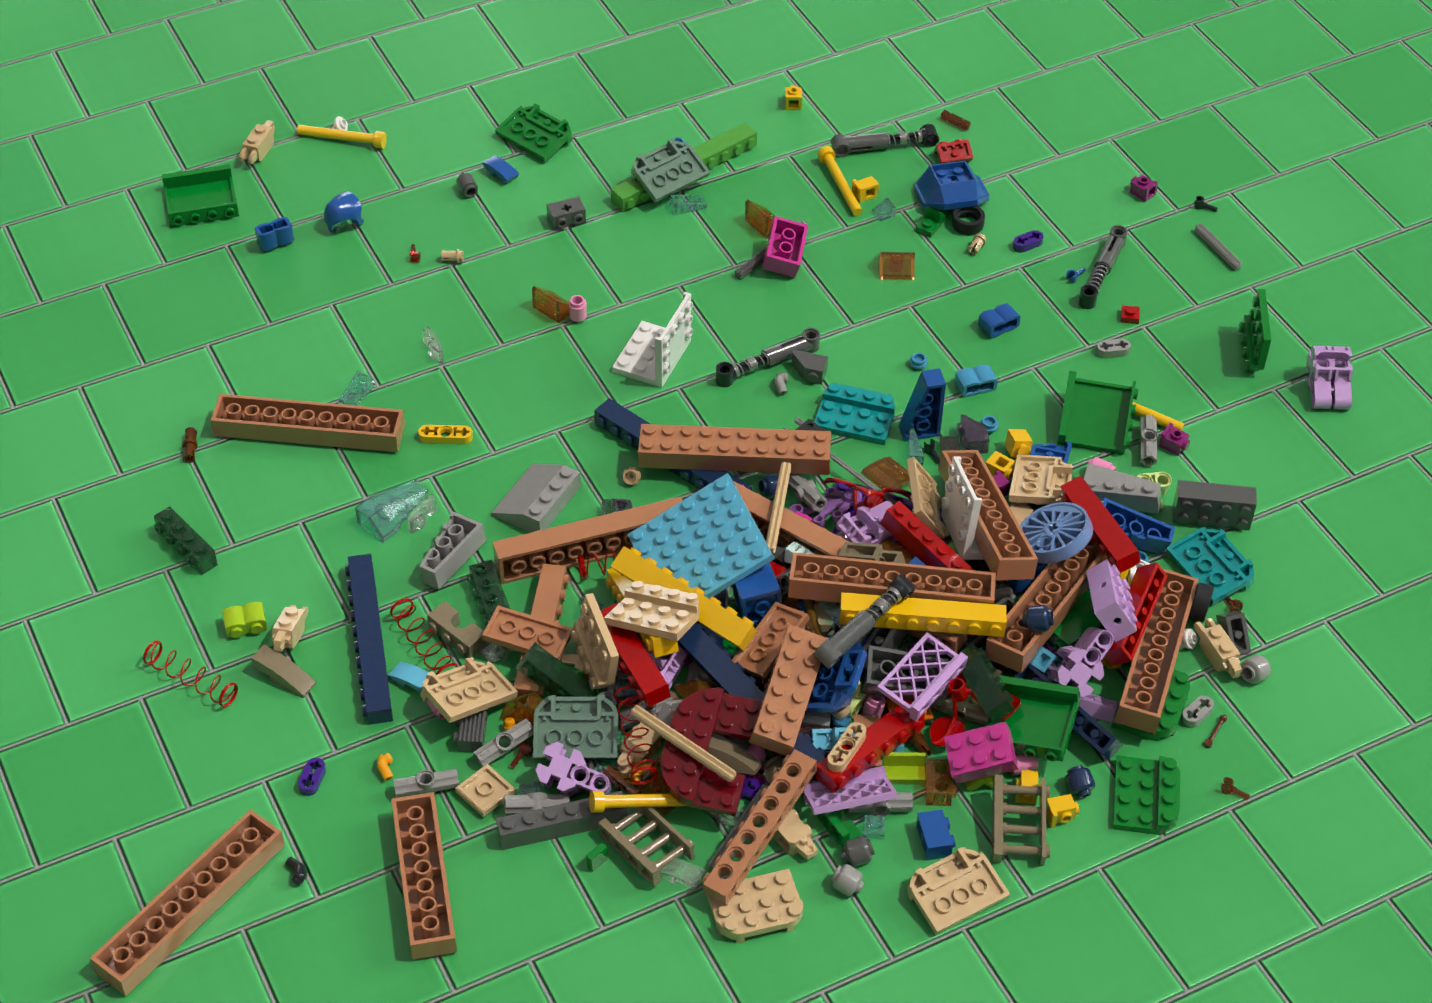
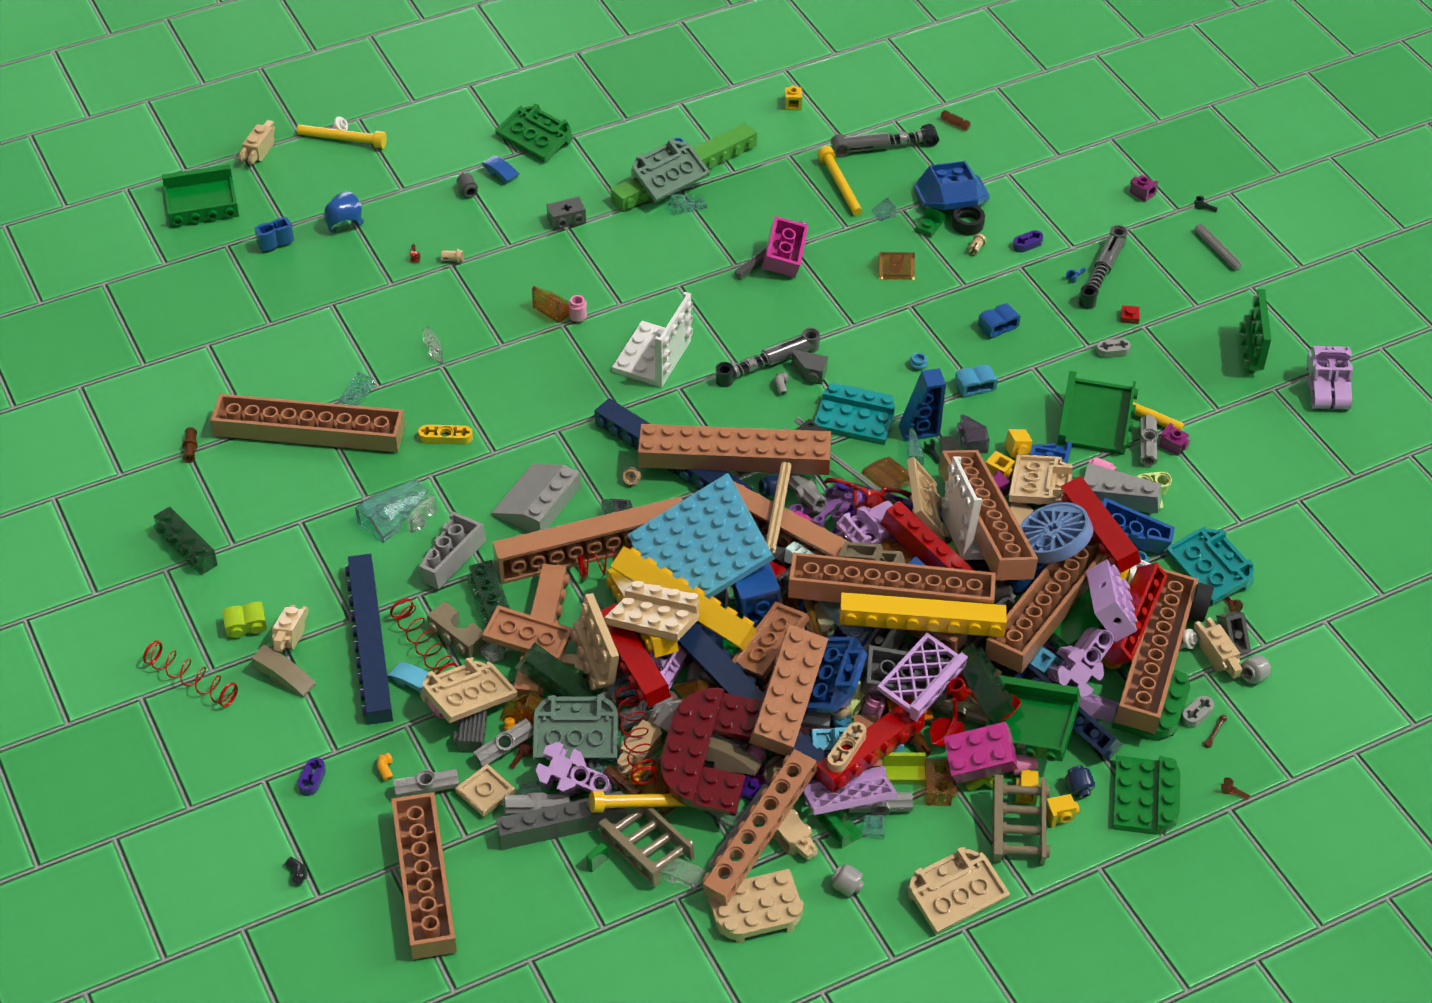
(187, 902): nougat brick -> none
(683, 743): tan axle -> none
(758, 217): clear orange slope -> none
(832, 650): dark grey piece -> none
(858, 851): dark grey head -> none
(865, 189): yellow brick -> none
(935, 834): blue brick -> none
(954, 151): red bracket -> none
(990, 423): dark azure plate -> none
(1038, 618): dark blue head -> none
(1214, 505): dark grey brick -> none

